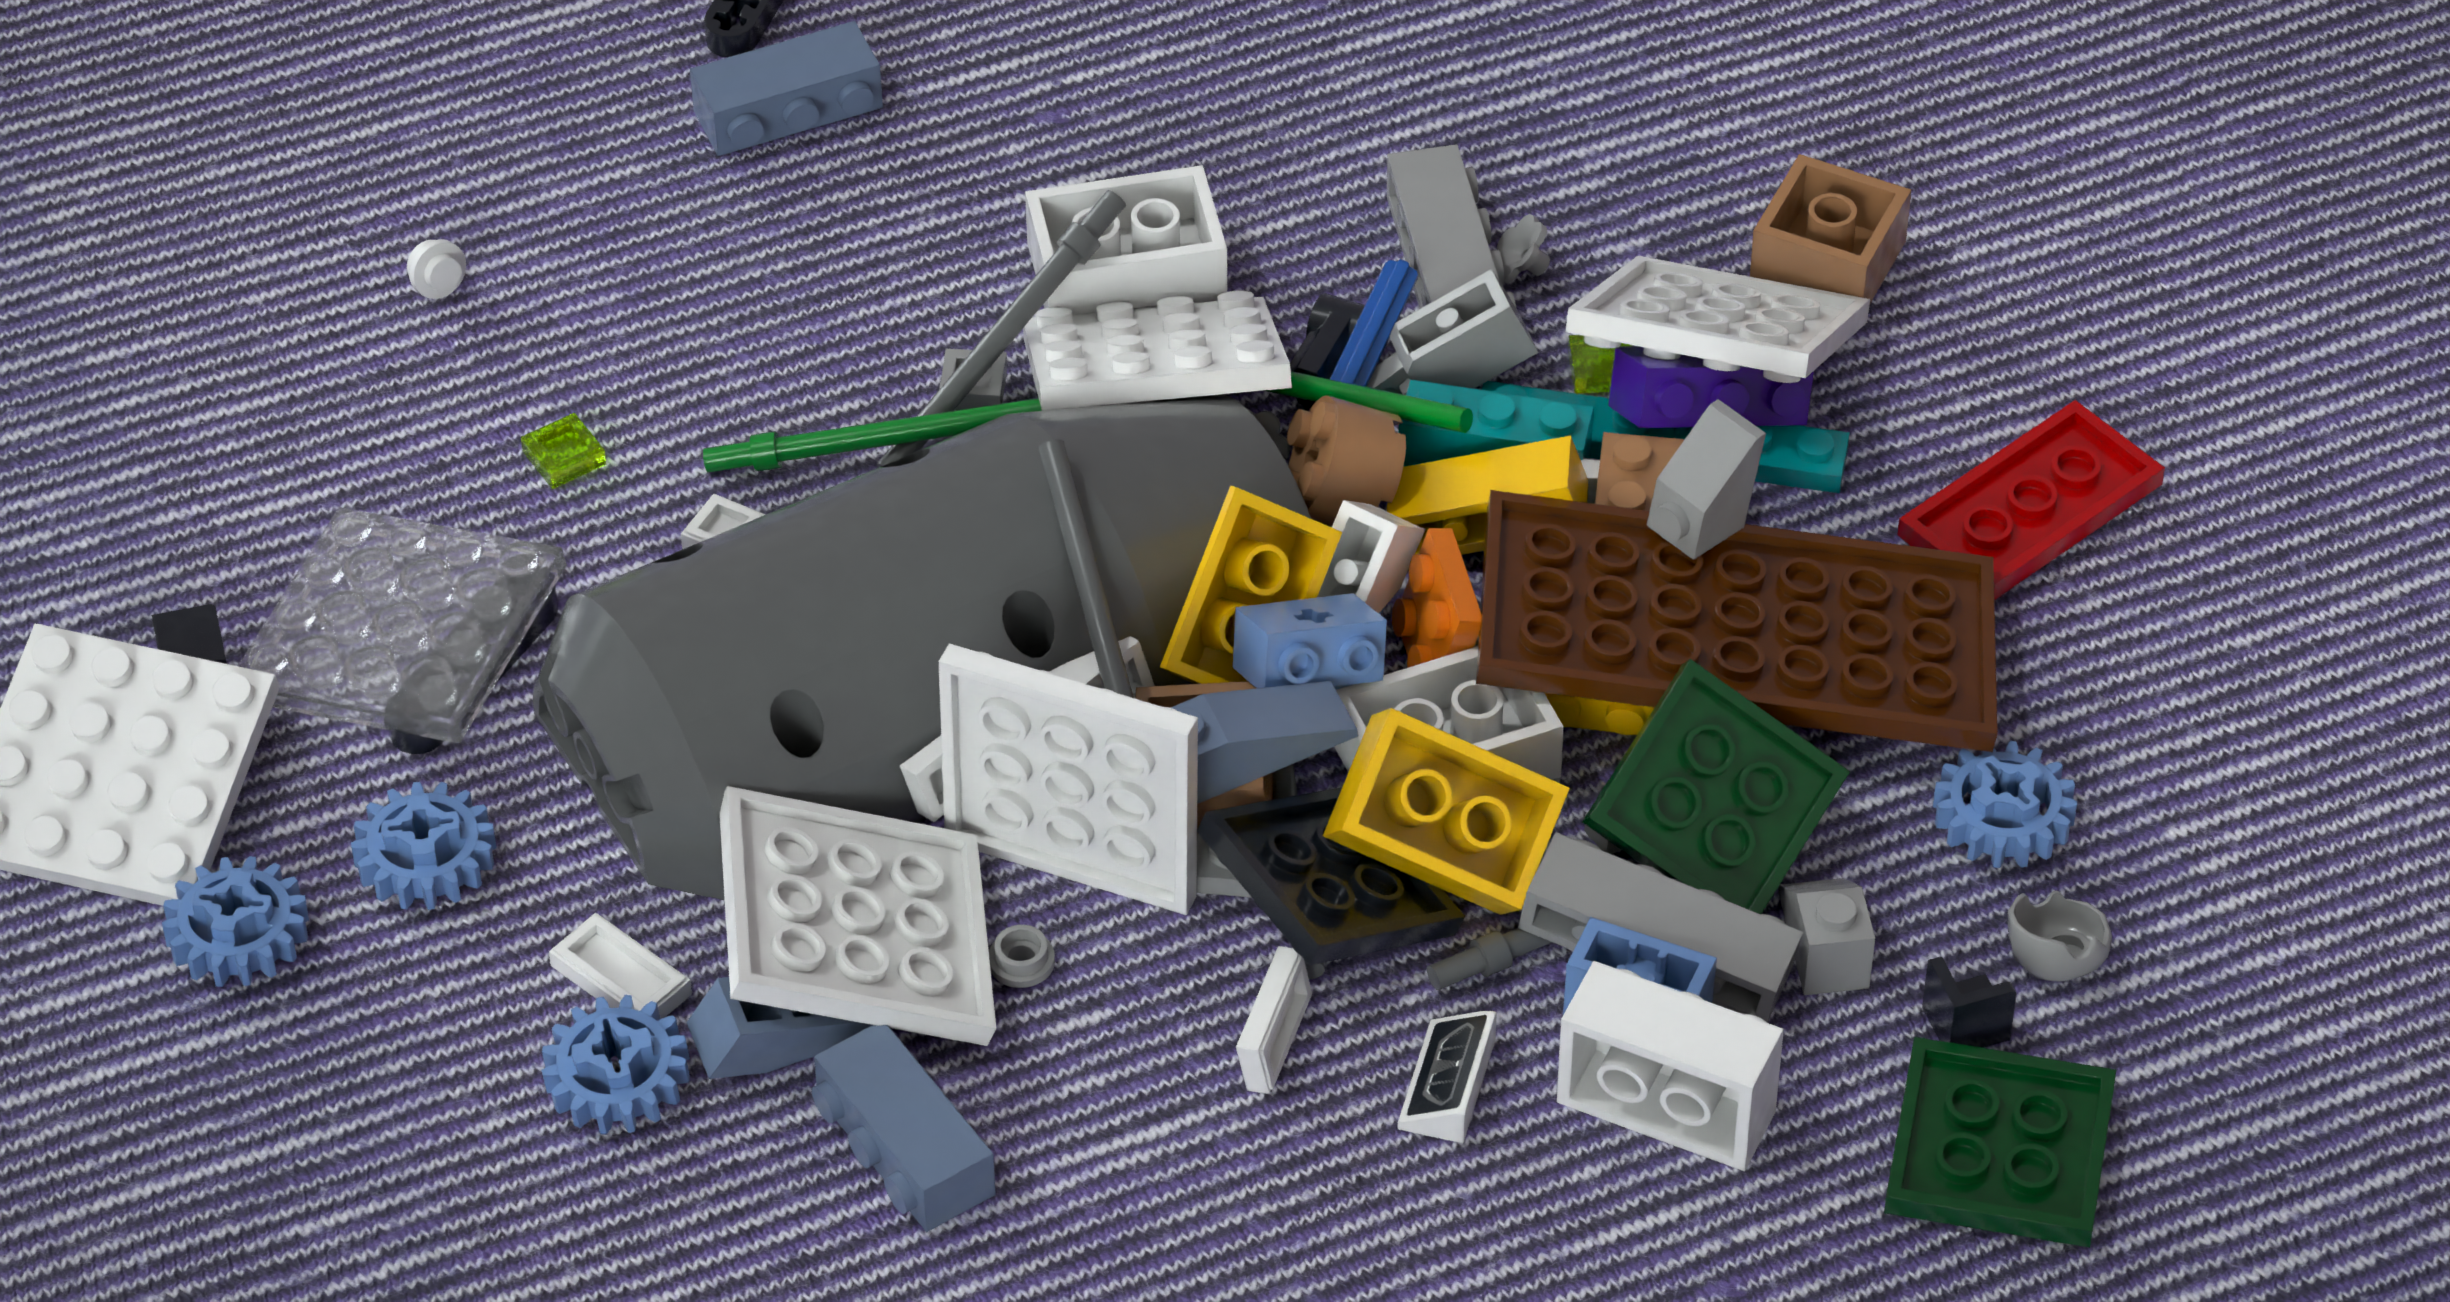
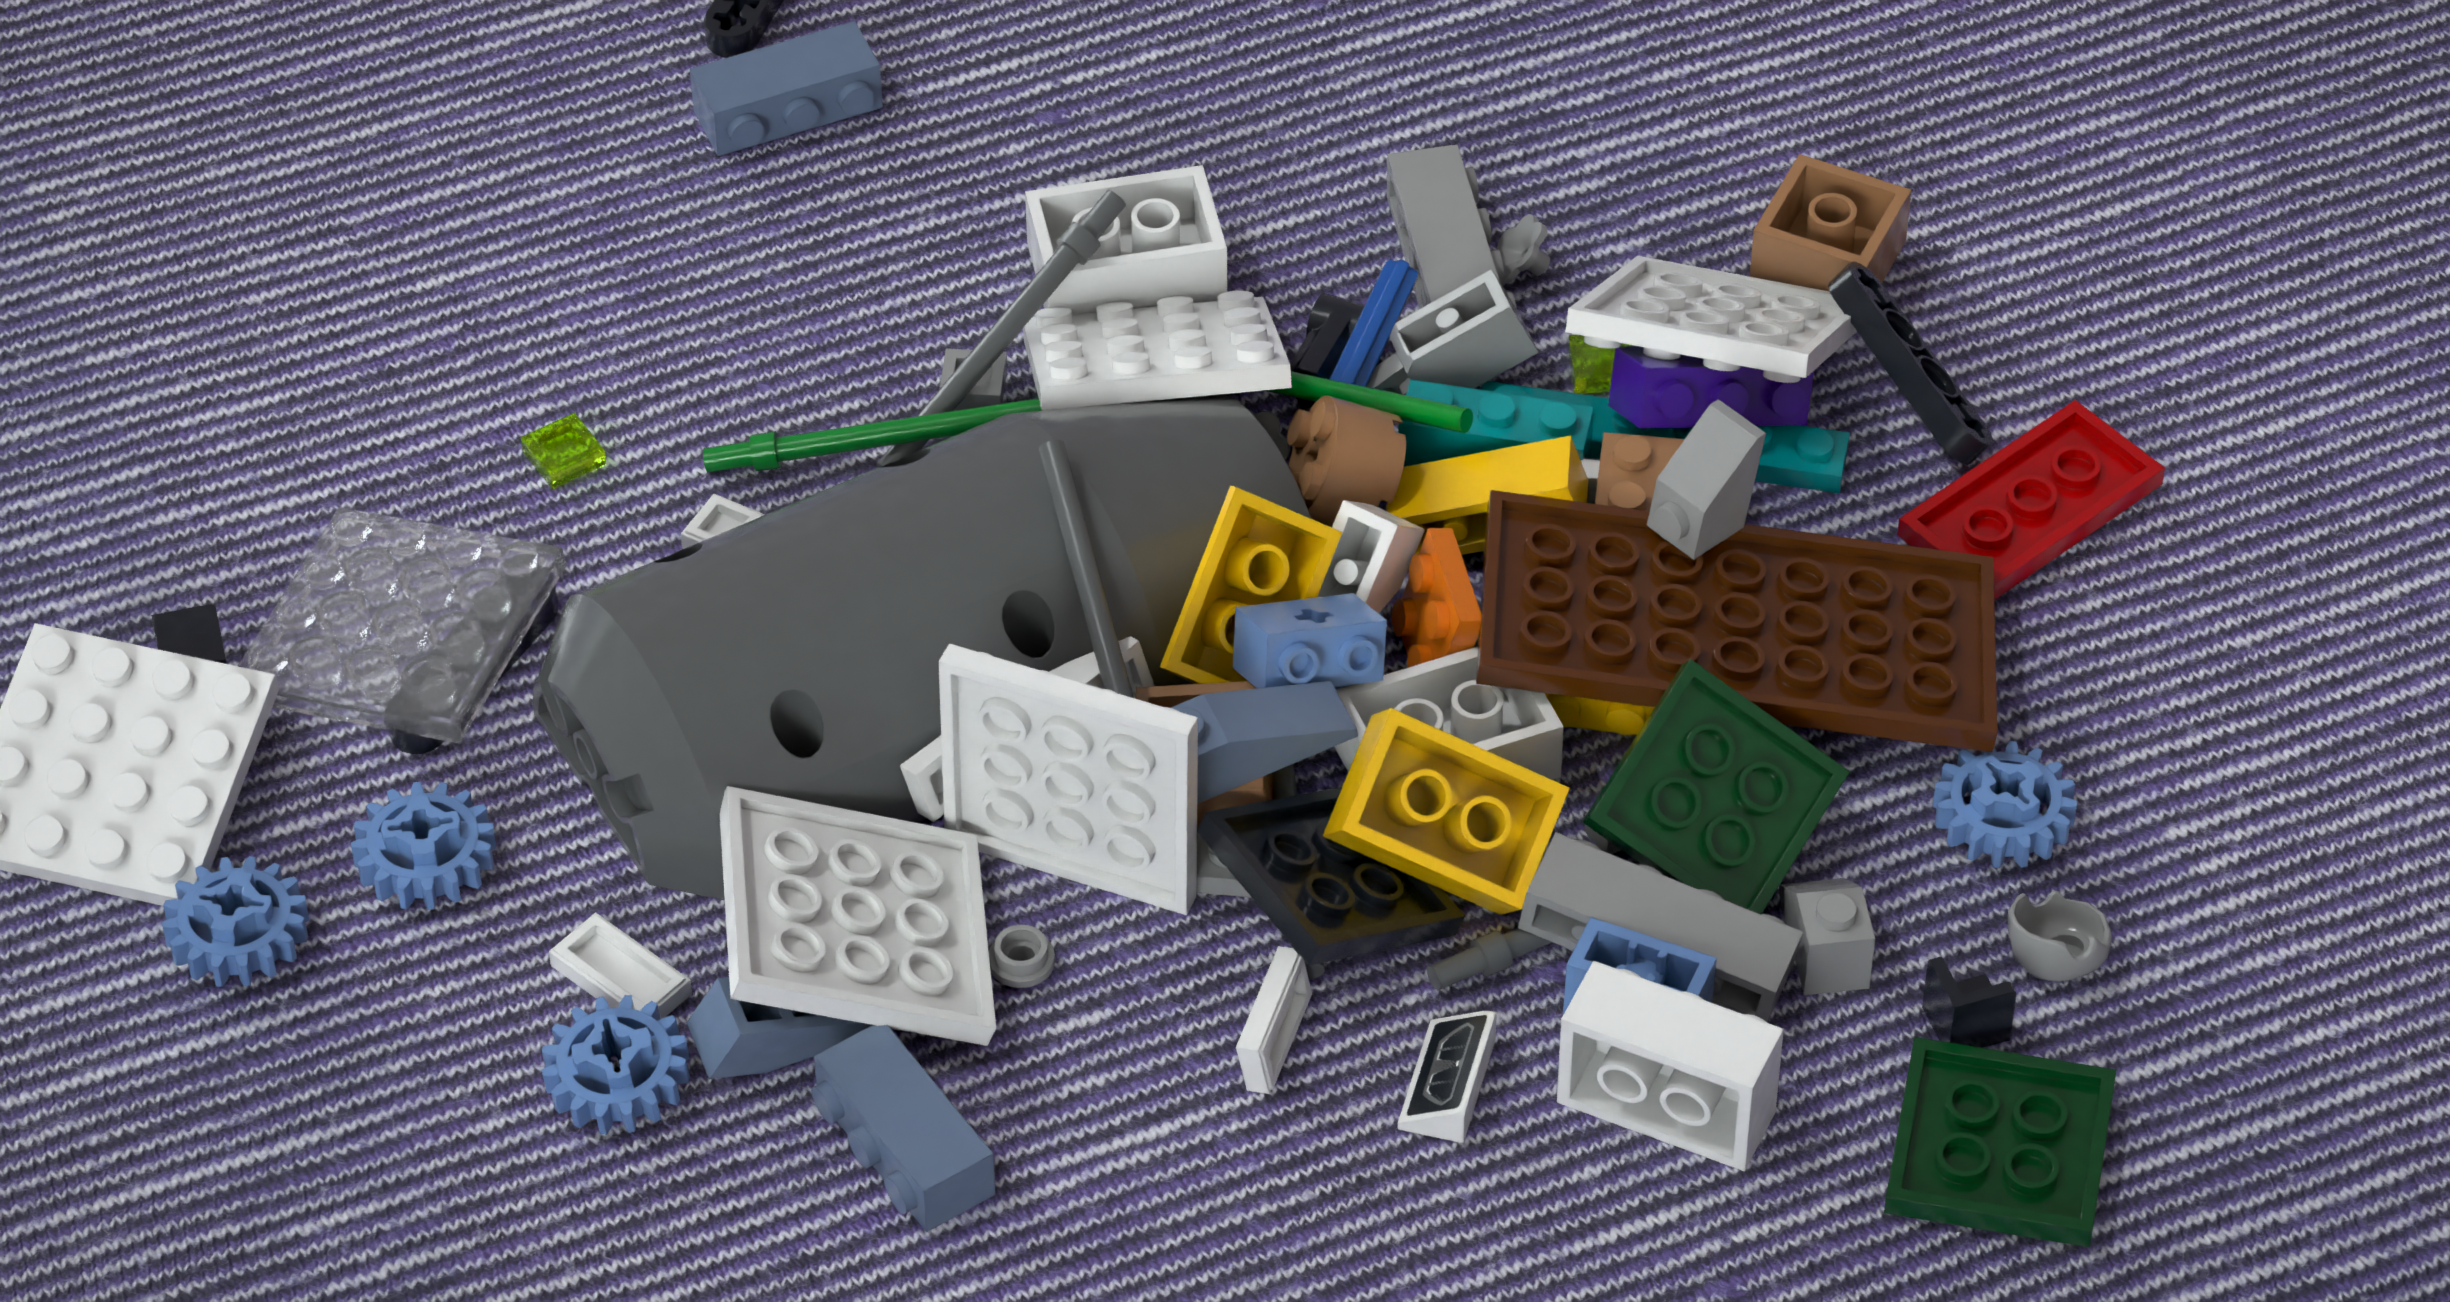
(436, 268): white plate -> none
(1910, 363): none -> black beam

